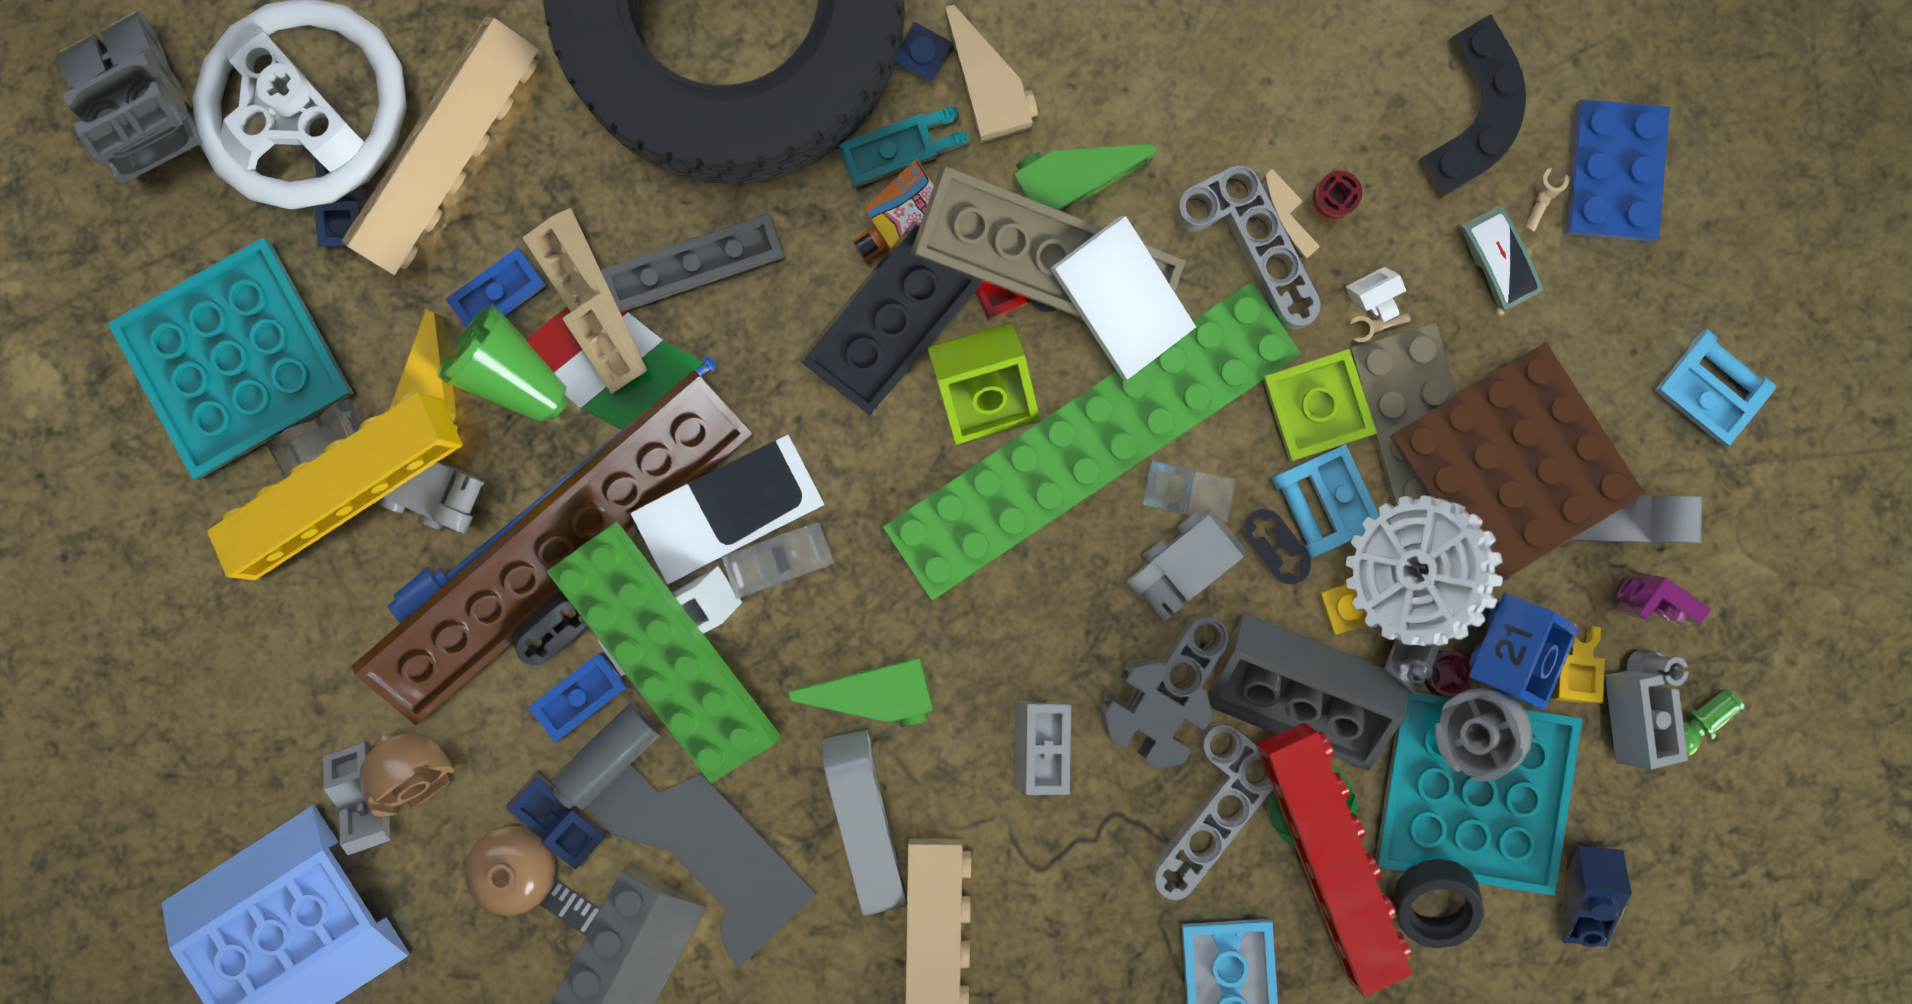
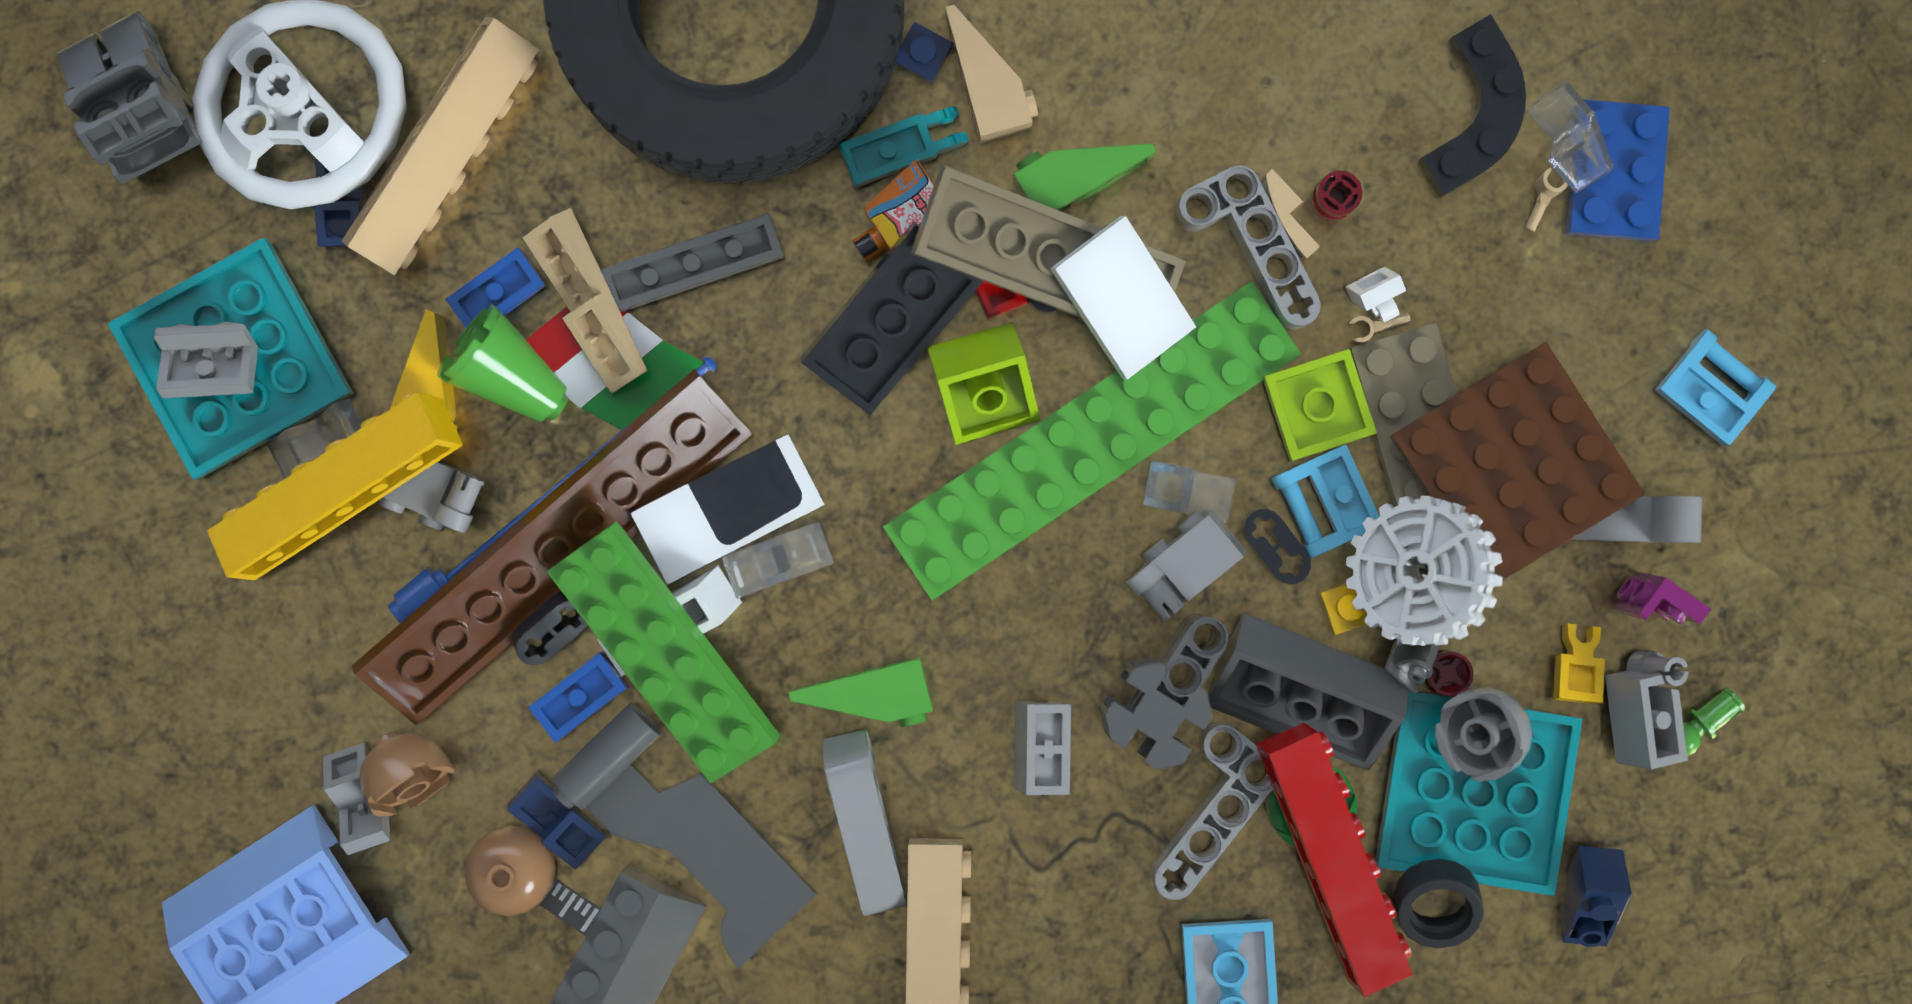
(206, 360): none -> light grey bracket
(1503, 257): slope -> none
(1523, 650): blue brick -> none
(1579, 145): none -> clear slope

